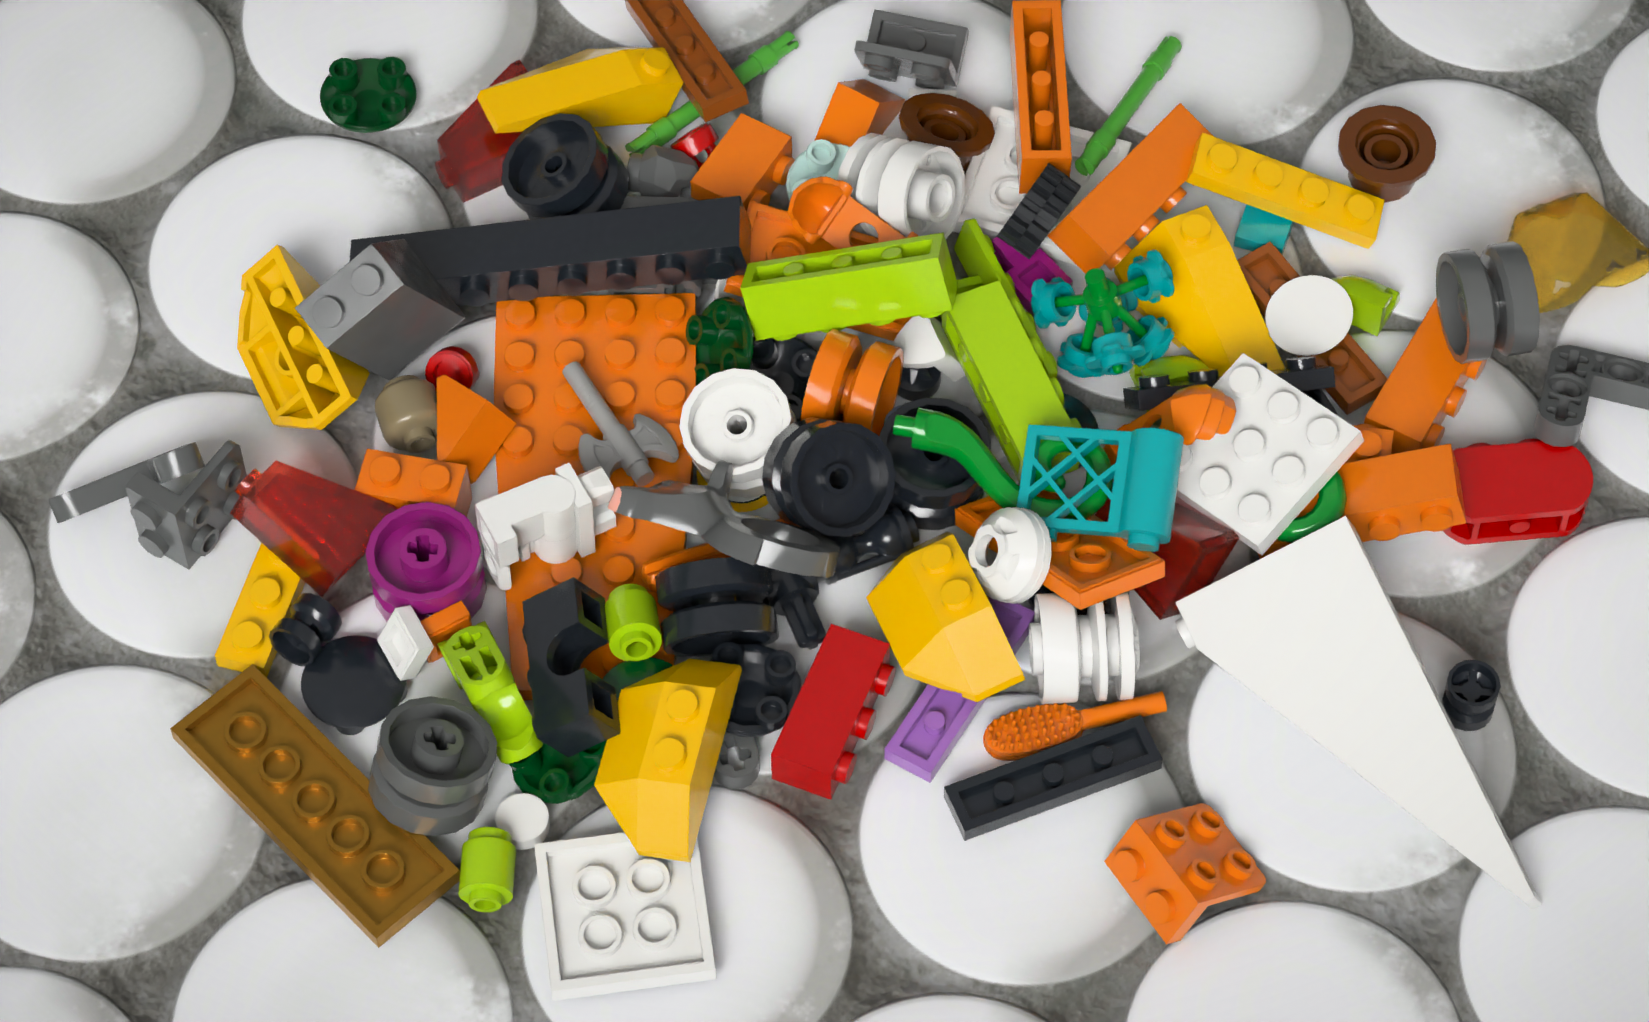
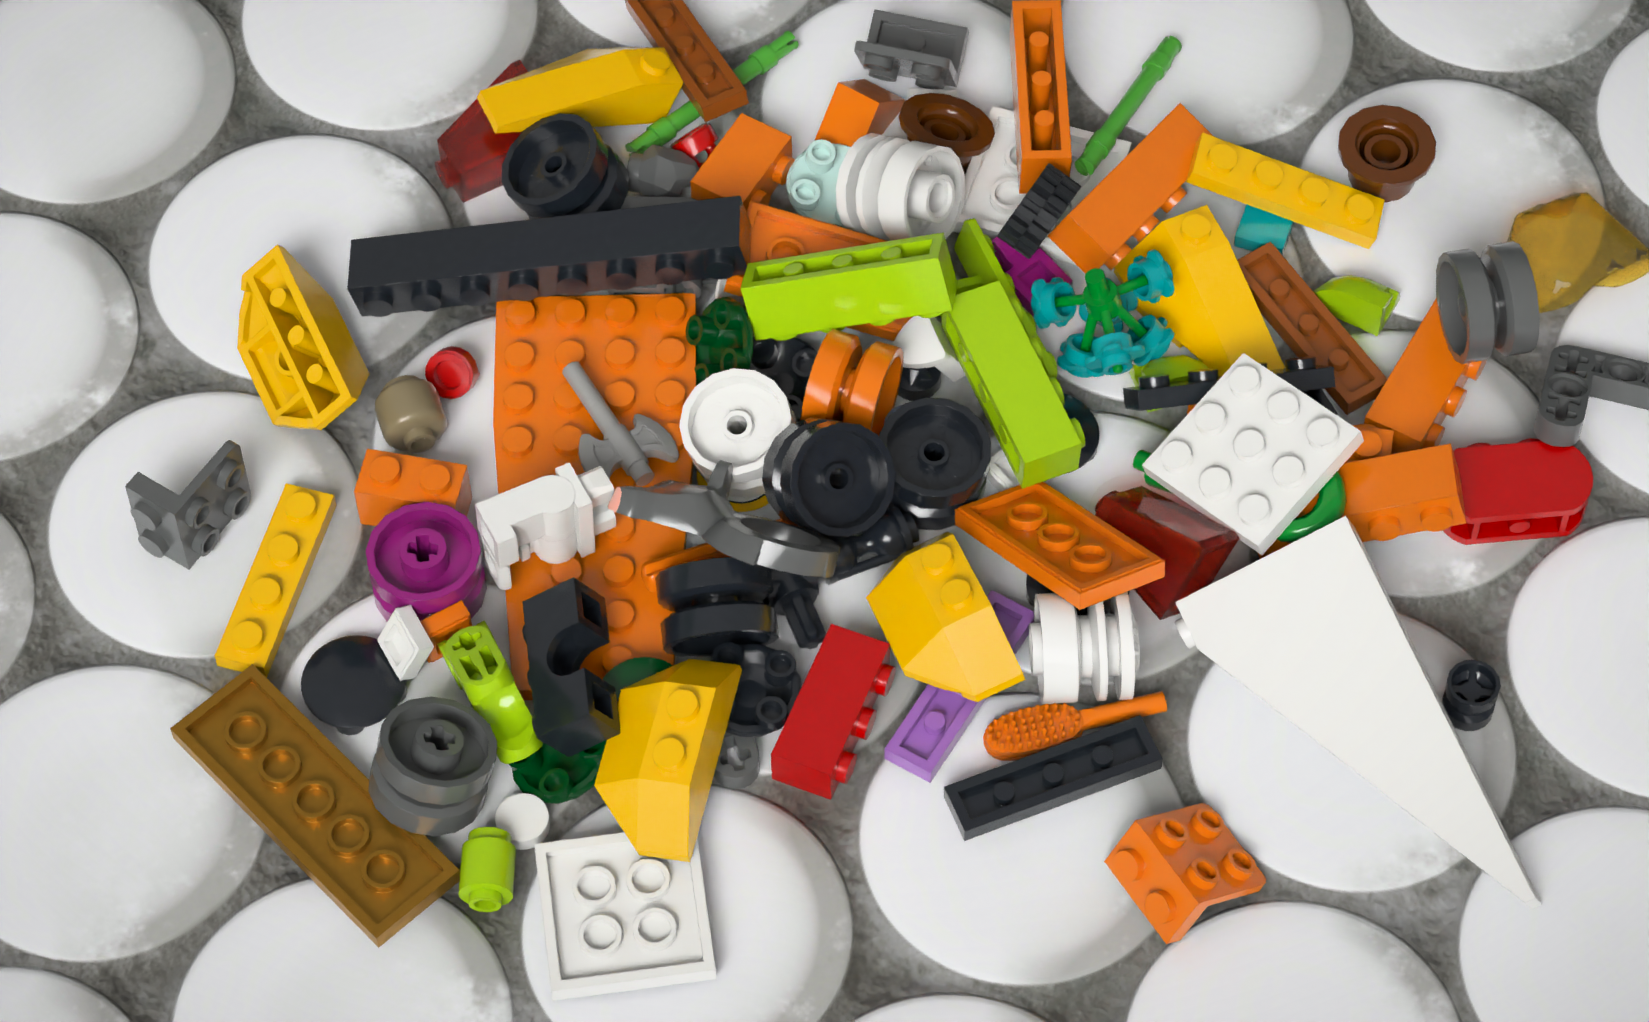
(112, 487): dark grey beam -> none
(305, 629): black wheel -> none
(308, 521): clear red slope -> none
(368, 94): dark green dish -> none
(381, 309): dark grey slope -> none
(468, 427): orange slope -> none
(632, 623): lime brick -> none
(827, 211): orange piece -> none
(950, 437): green plant -> none
(1021, 556): white piece -> none
(1142, 484): teal piece -> none
(1191, 412): orange piece -> none
(1309, 315): white sticker -> none

